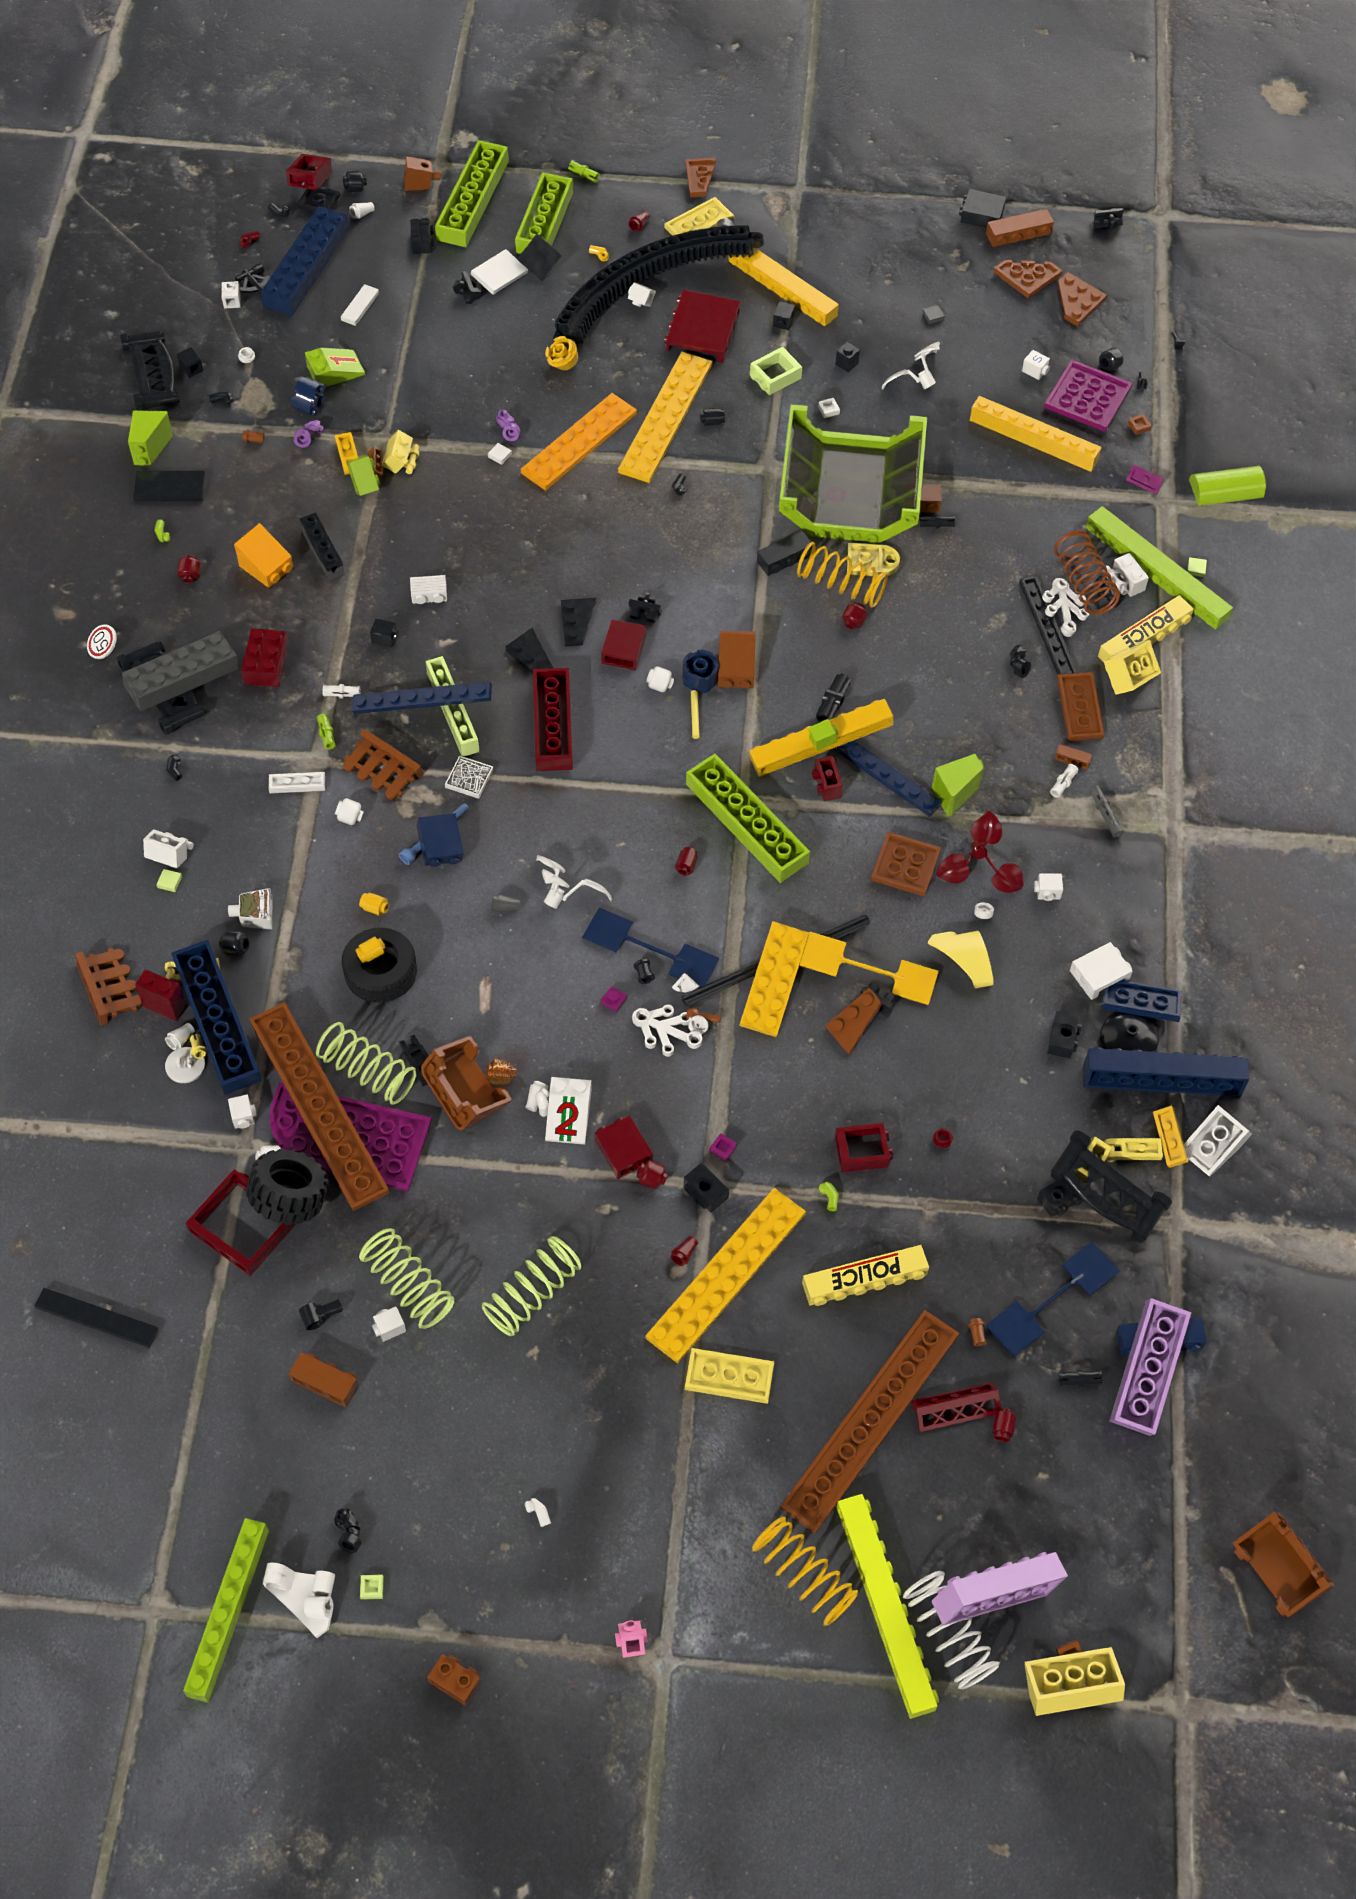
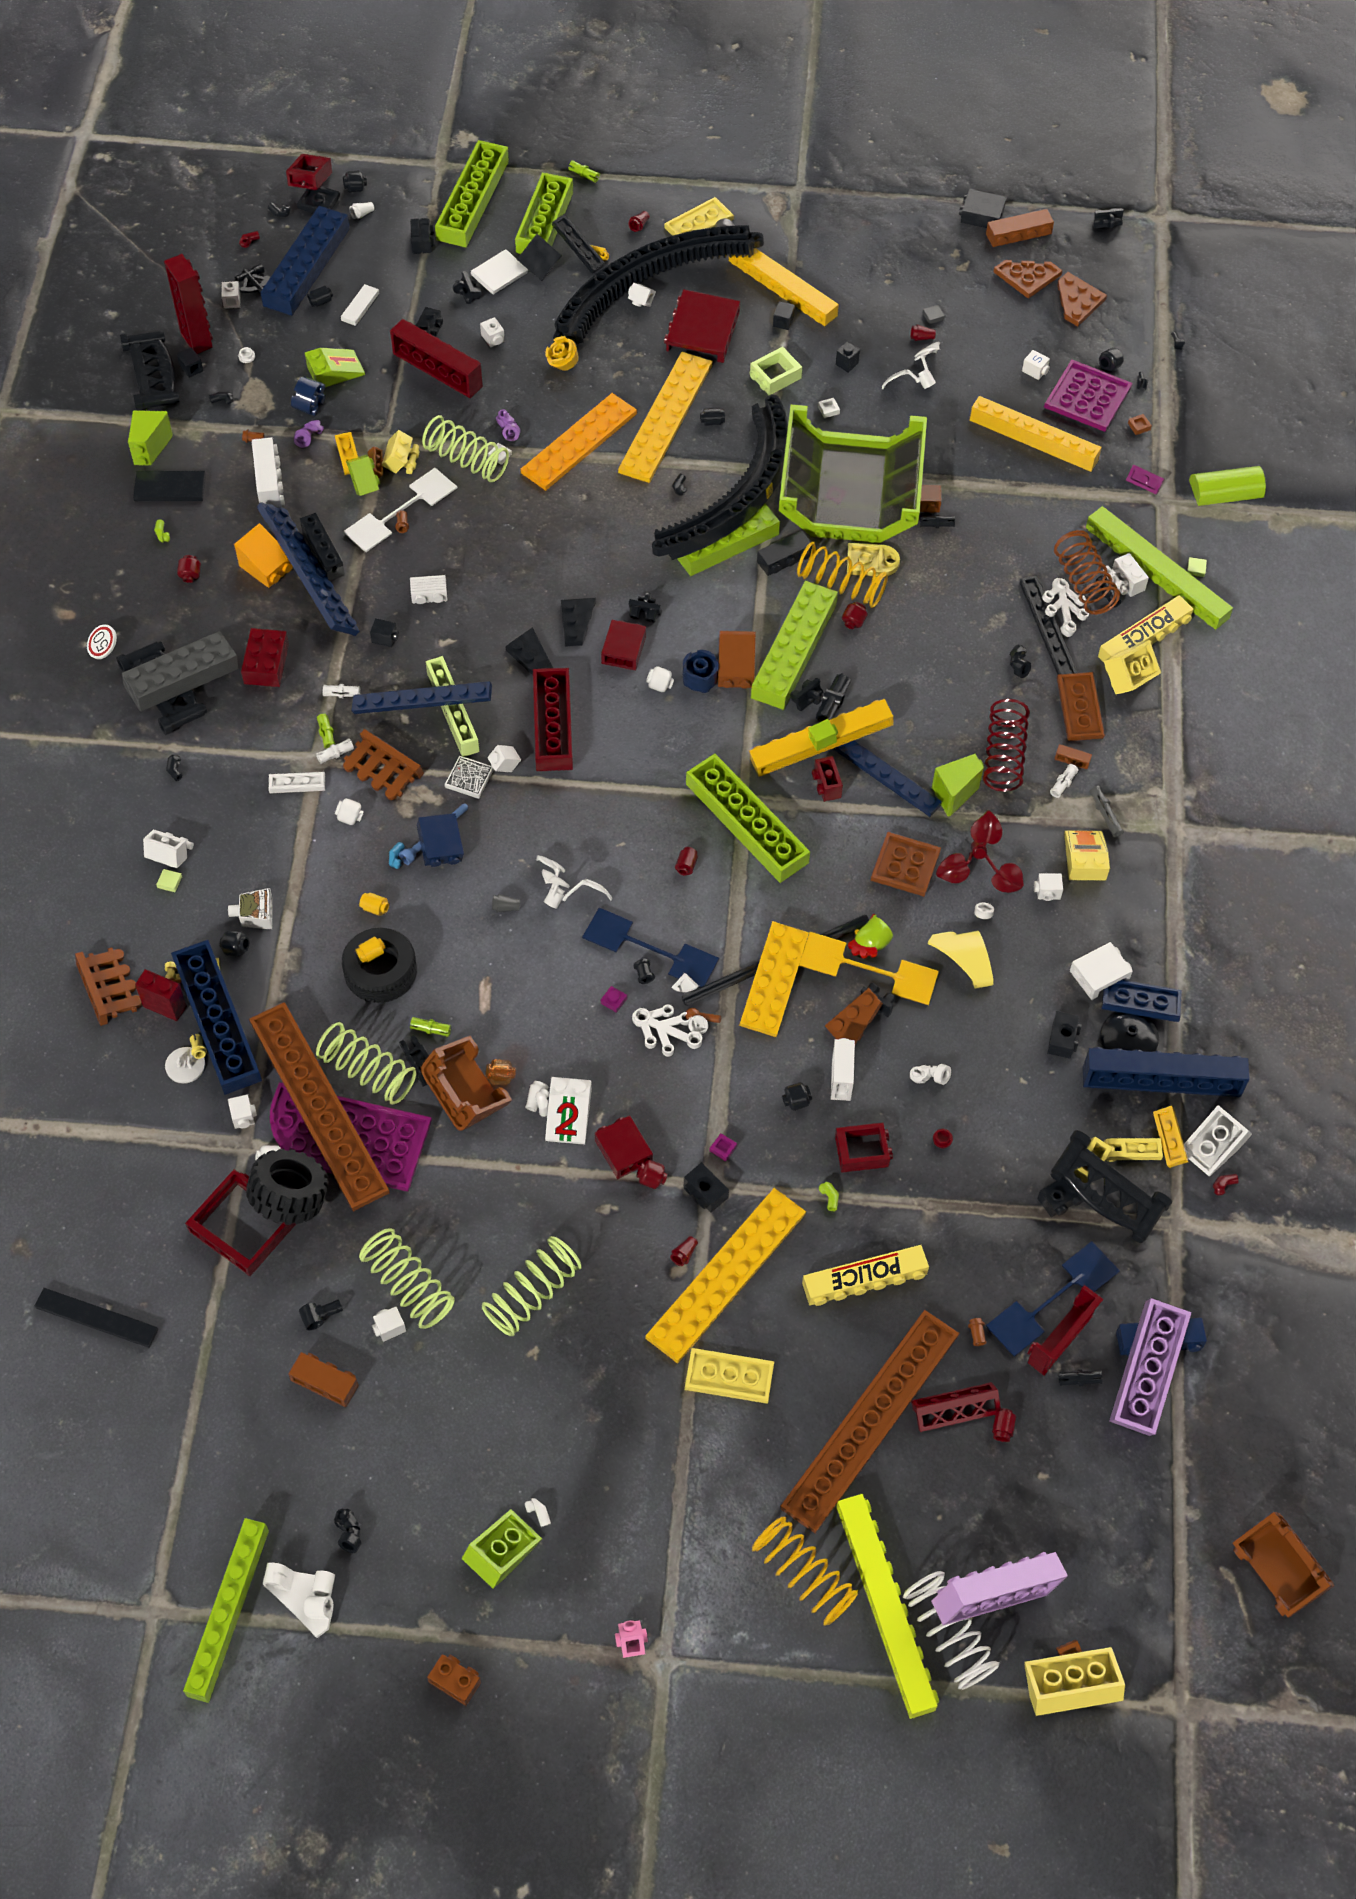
(177, 1037): white cone -> none
(188, 303): none -> dark red brick
(267, 472): none -> white brick
(308, 569): none -> dark blue plate
(320, 296): none -> black brick
(334, 751): none -> white pin
(371, 531): none -> white hinge
(371, 1587): yellowish green tile -> none
(394, 862): none -> dark azure arm
(401, 525): none -> dark orange pin
(419, 174): dark orange torso -> none
(430, 321): none -> black brick
(430, 1026): none -> lime pin
(436, 358): none -> dark red brick
(439, 441): none -> yellowish green piece
(492, 332): none -> white brick
(501, 1548): none -> lime slope
(504, 758): none -> white brick
(578, 243): none -> black tile
(695, 714): light yellow bar -> none
(699, 175): dark orange wing -> none
(744, 499): none -> black gear
(755, 531): none -> lime brick
(794, 645): none -> lime brick
(797, 1096): none -> black head
(809, 694): none -> black hips
(842, 1069): none -> white window
(871, 938): none -> lime piece
(922, 333): none -> dark red cone
(922, 1073): none -> white arm
(1012, 723): none -> dark red piece
(1045, 1355): none -> dark red piece
(1086, 855): none -> light yellow slope
(1222, 1181): none -> dark red arm

